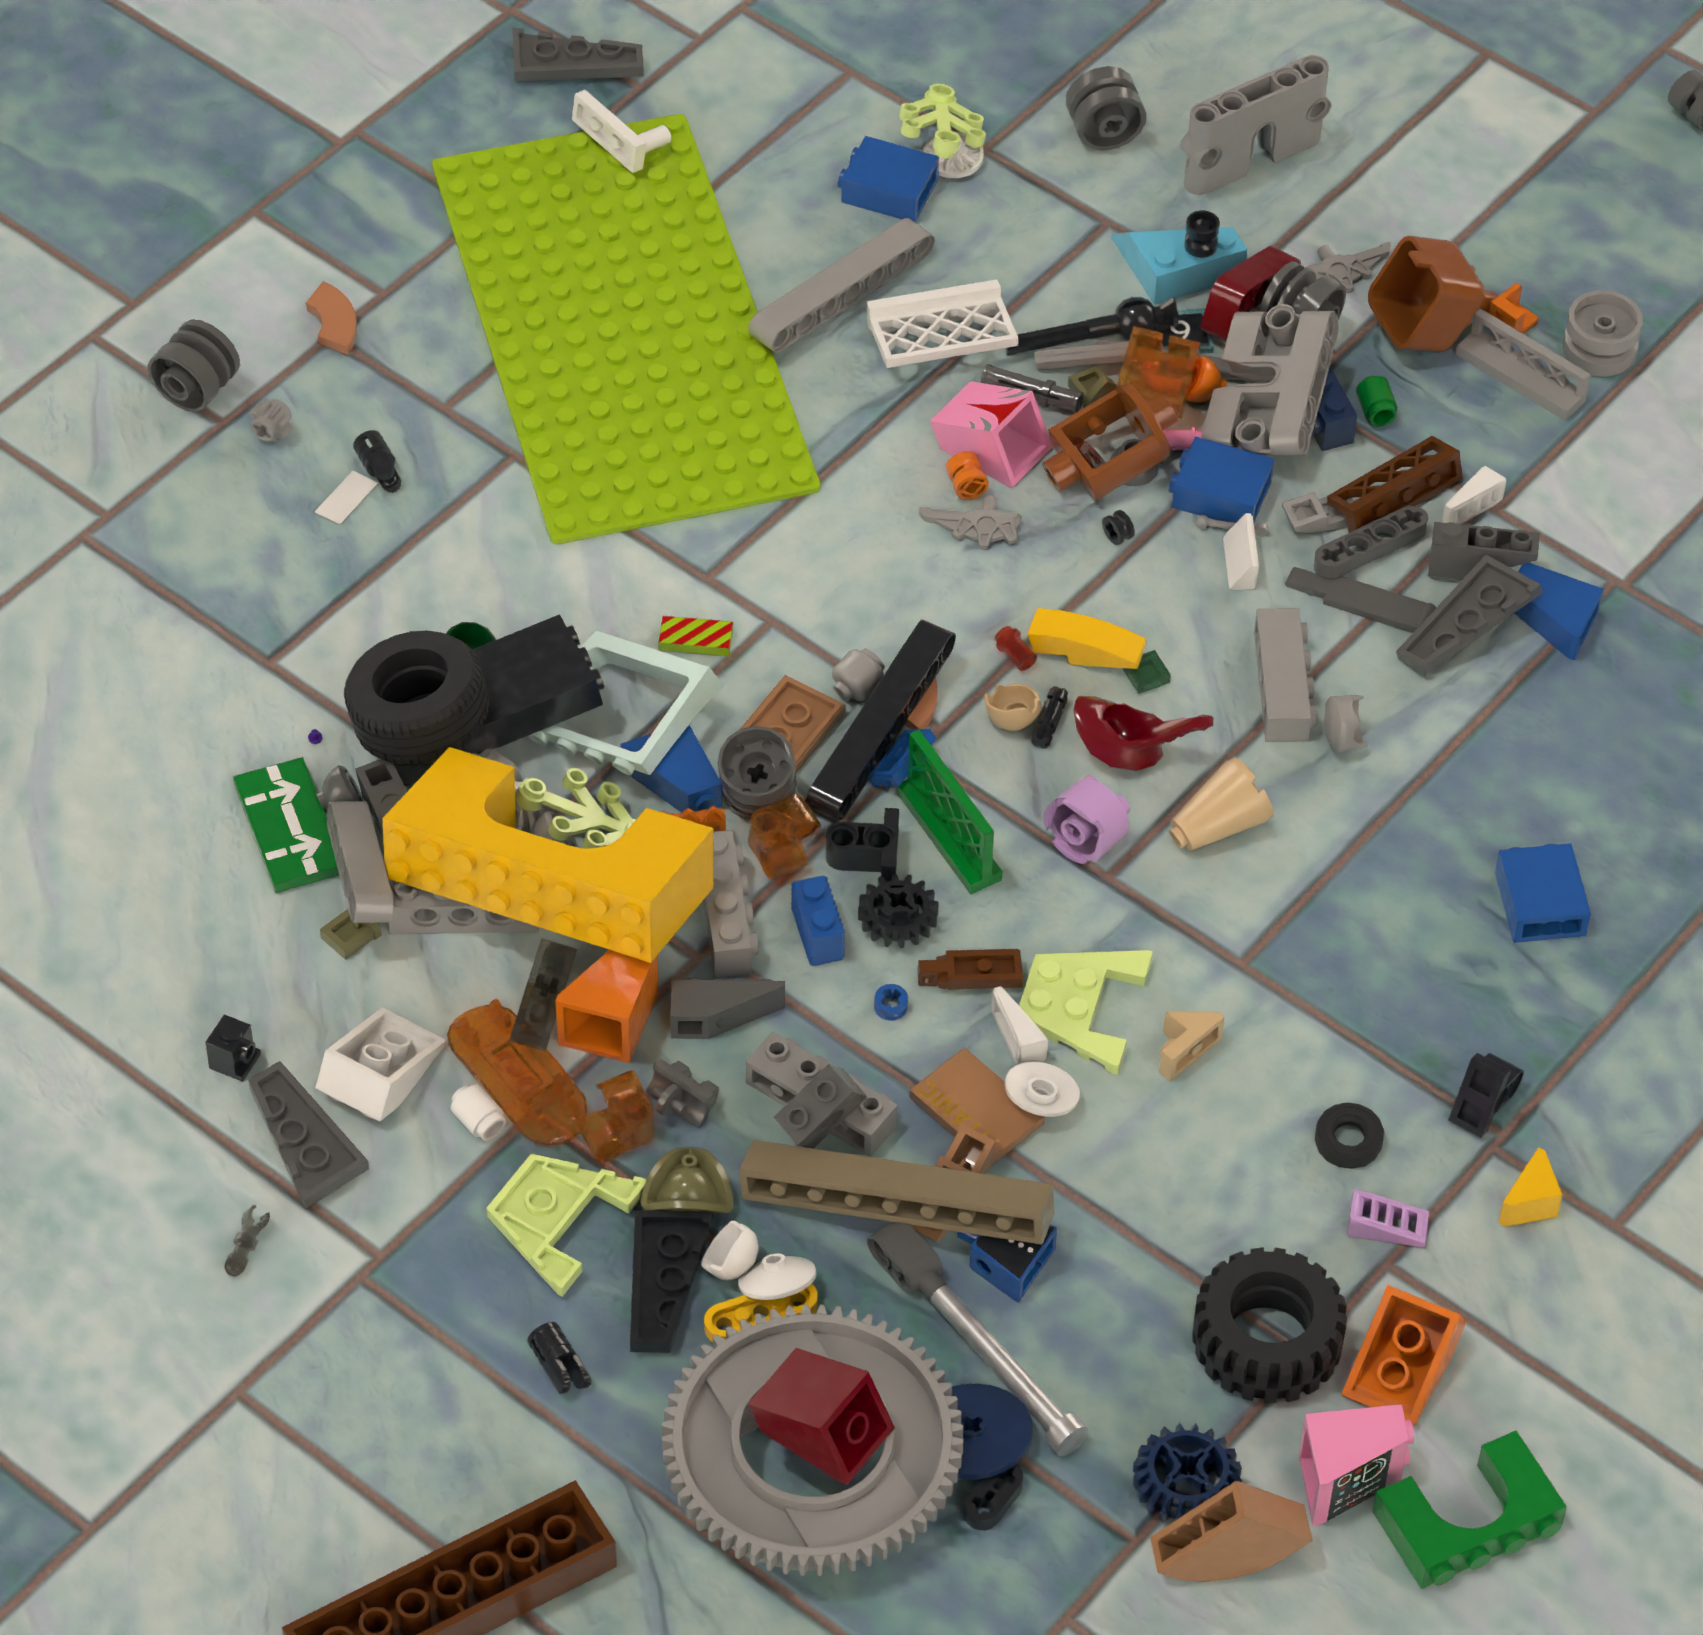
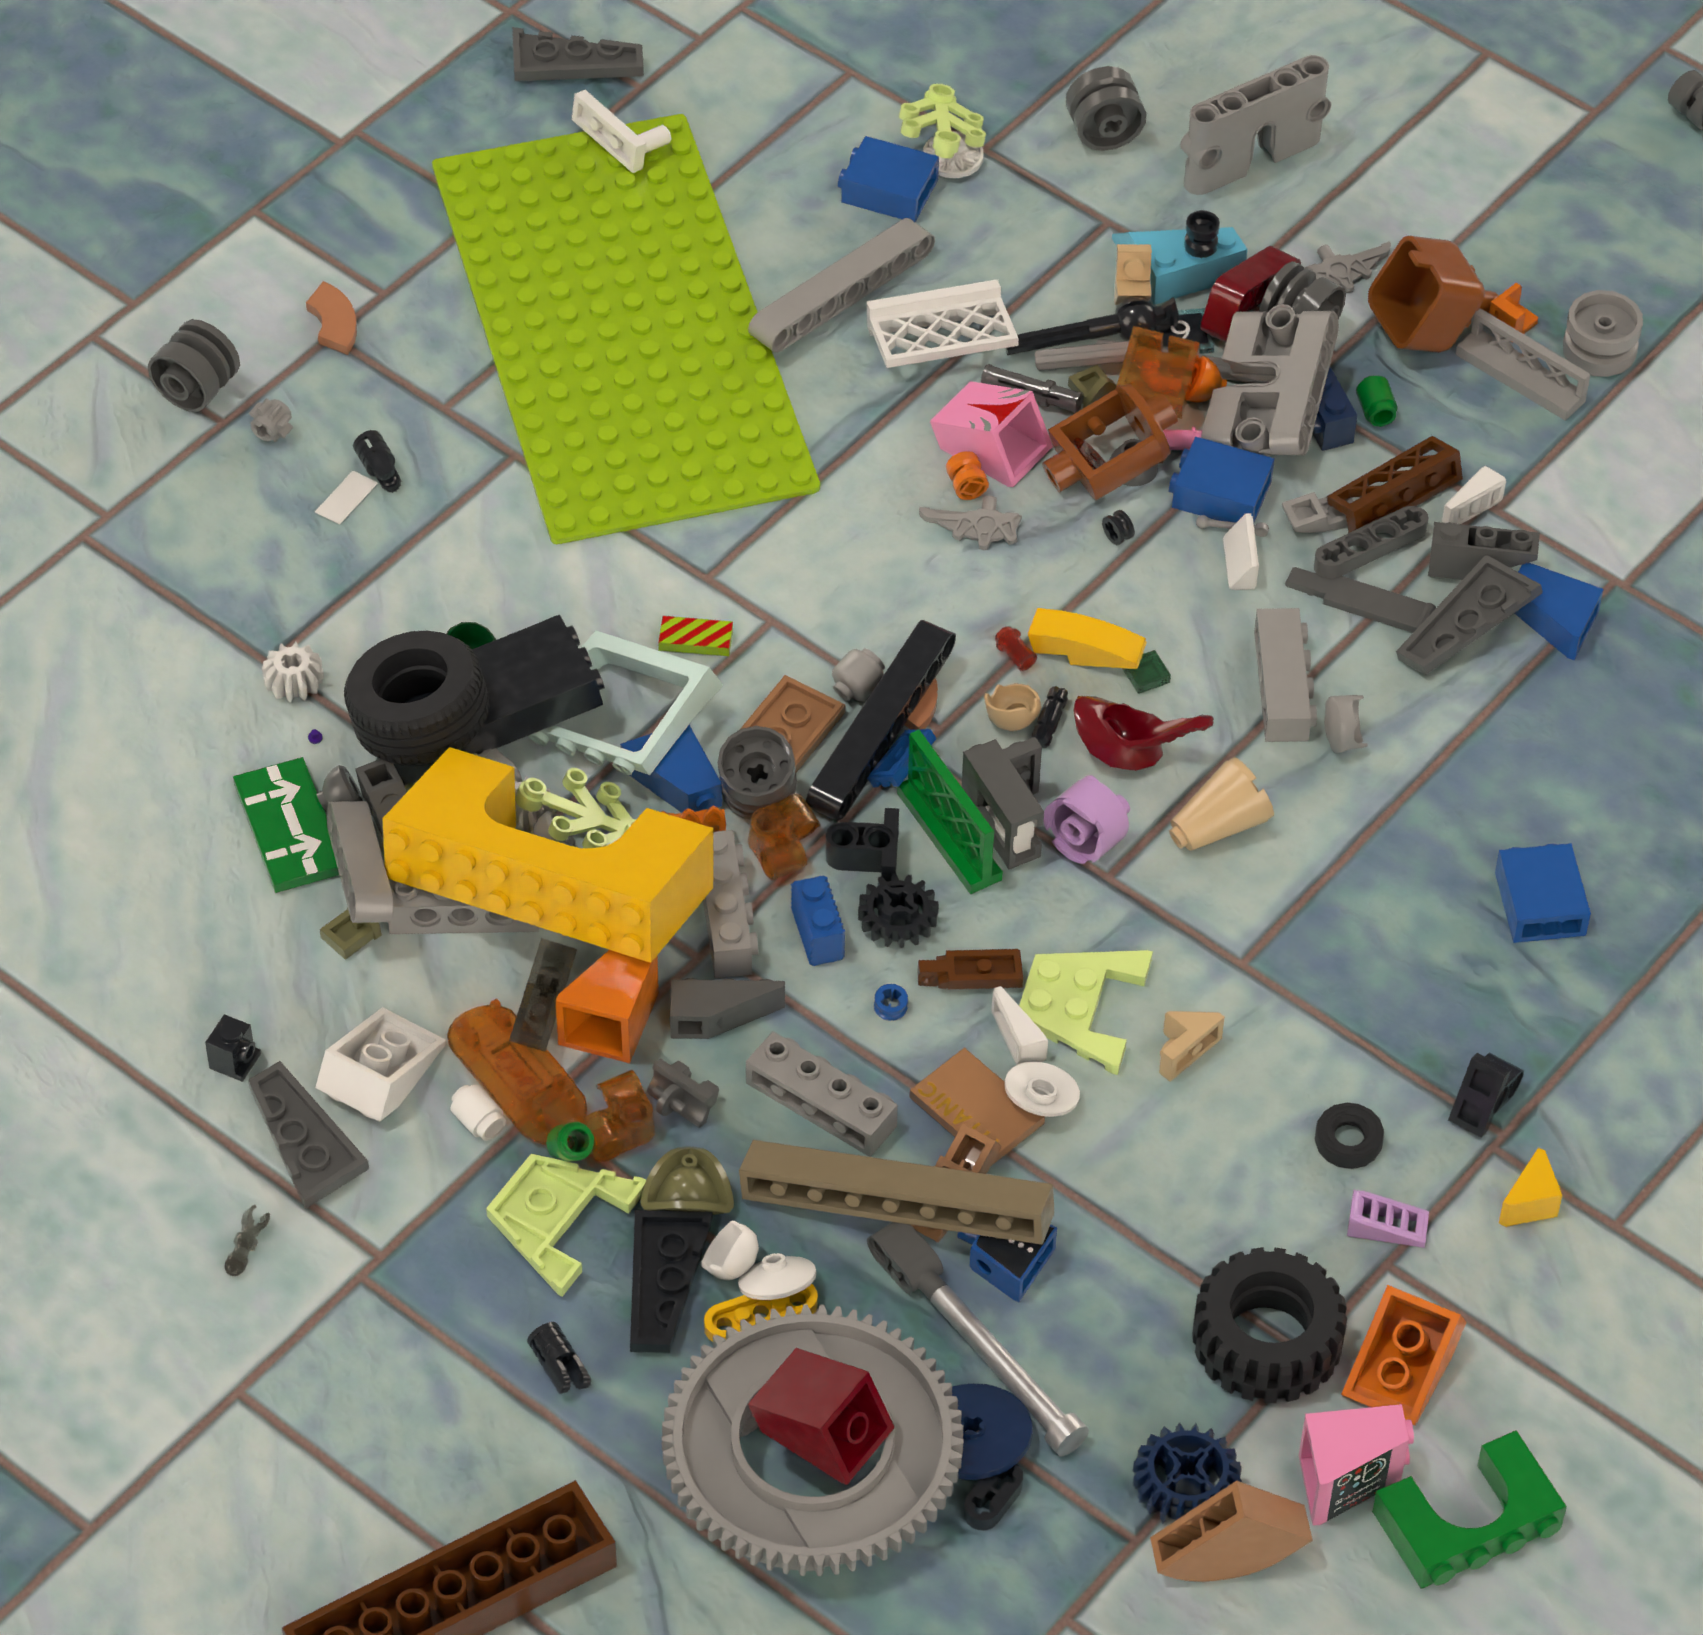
(292, 672): none -> white gear
(580, 1140): none -> green brick
(820, 1106): dark grey brick -> none
(1003, 791): none -> dark grey brick
(1132, 272): none -> tan slope

